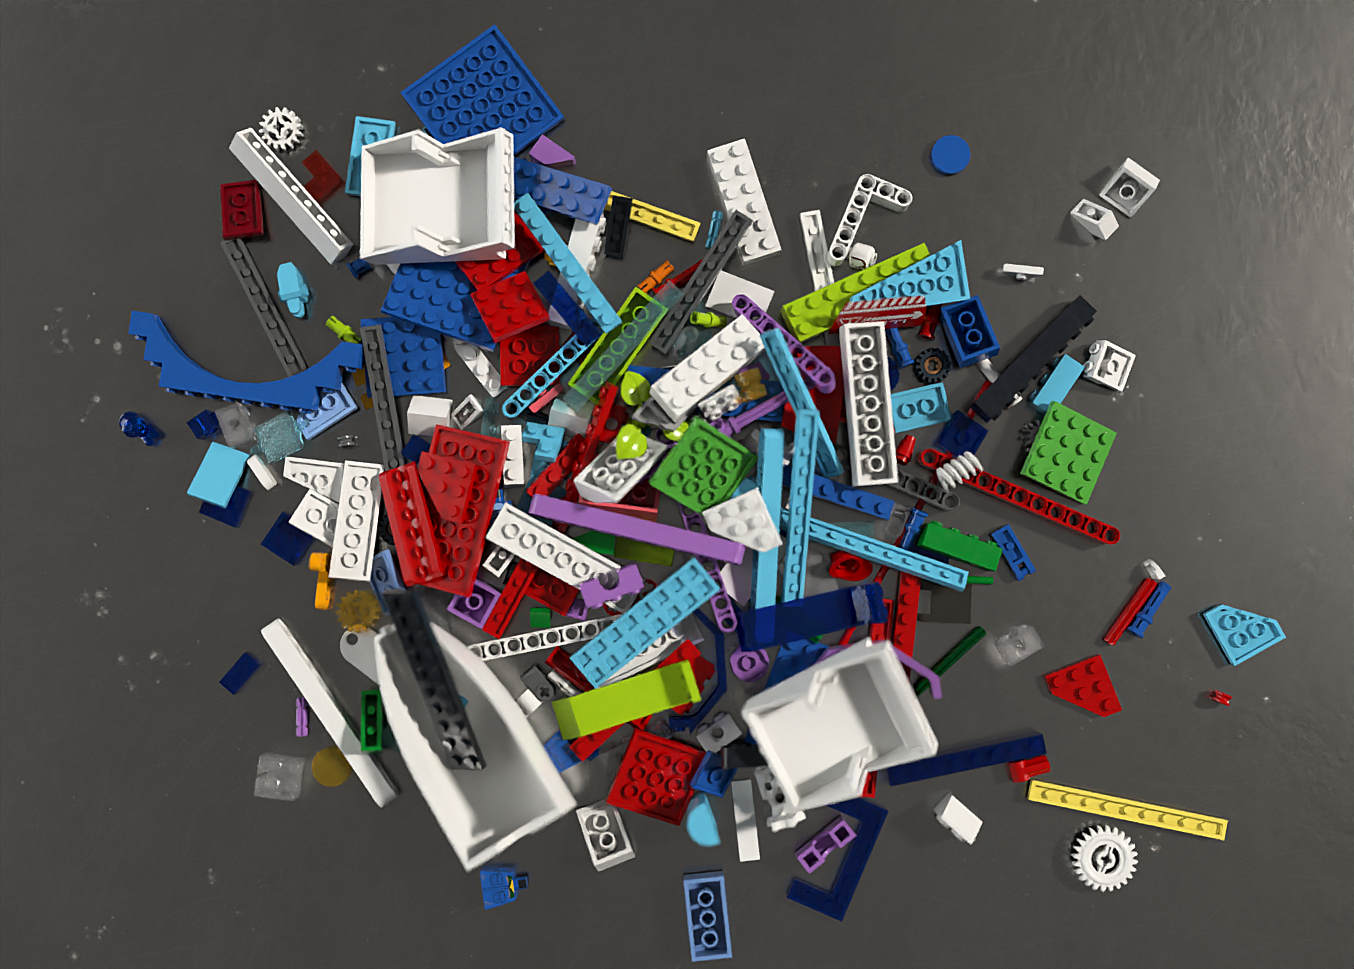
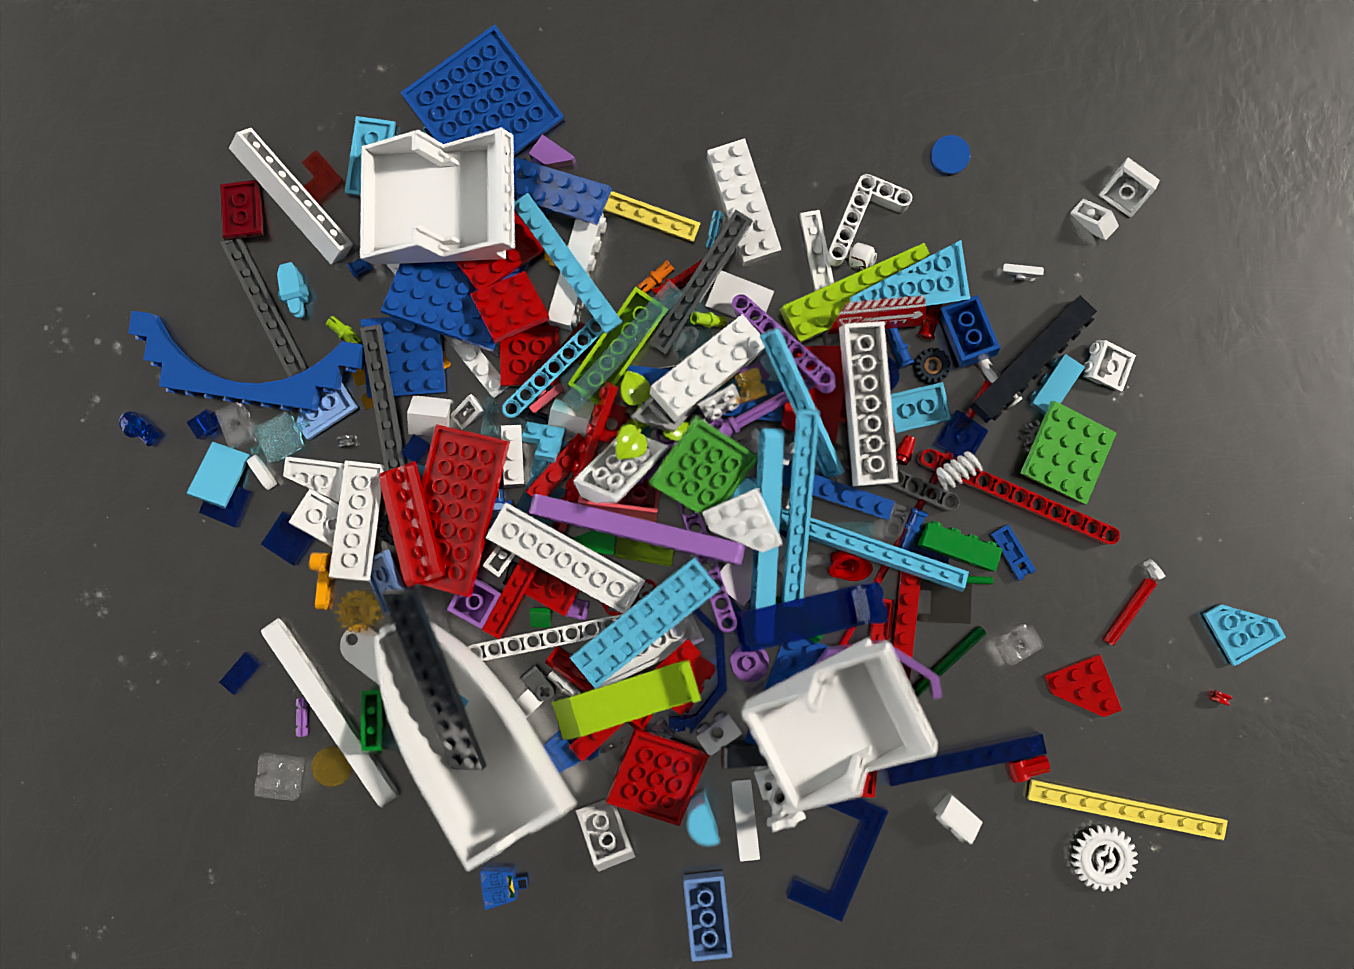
(274, 123): white gear -> none
(448, 484): red plate -> none
(567, 308): clear blue slope -> none
(618, 226): black plate -> none
(628, 582): medium lavender arch -> none
(711, 777): blue tile -> none
(833, 836): medium lavender arch -> none
(1145, 617): blue pin -> none

